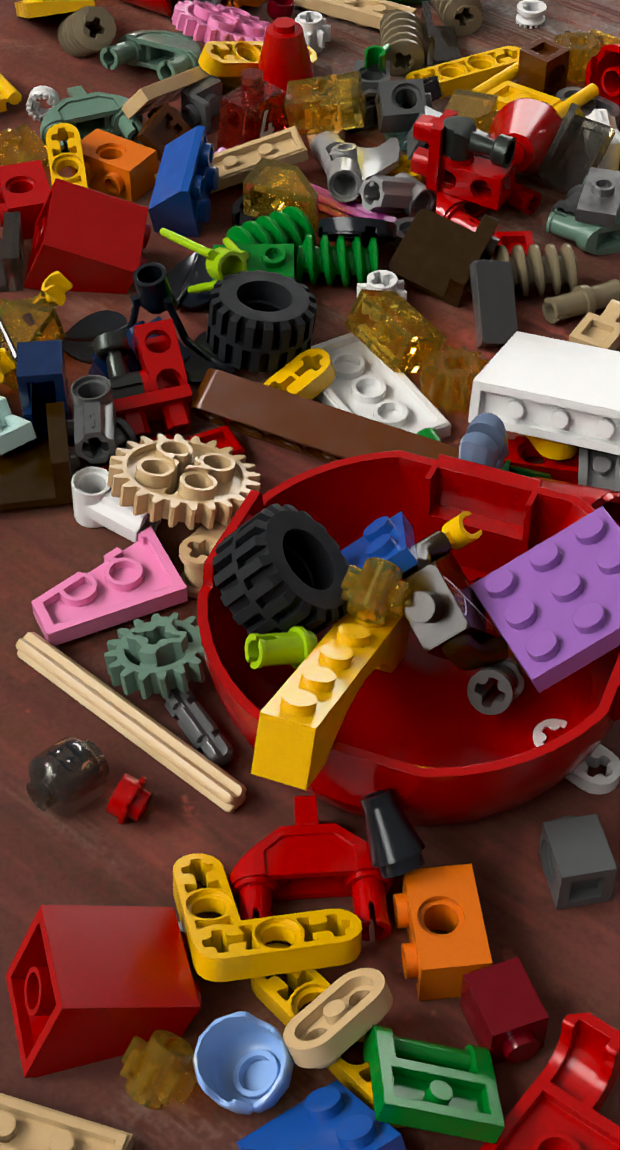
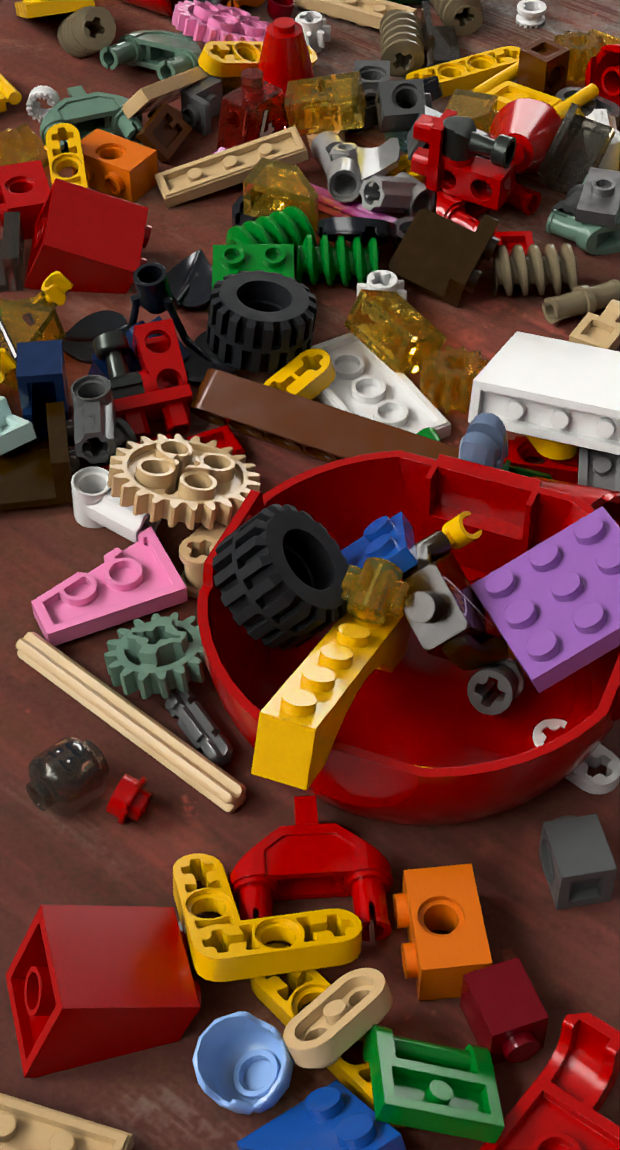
(159, 1070): clear yellow gear -> none
(184, 184): blue slope -> none
(219, 261): lime plant -> none
(279, 648): lime pin -> none
(376, 55): green hand -> none
(390, 835): black cone -> none
(493, 302): dark grey slope -> none

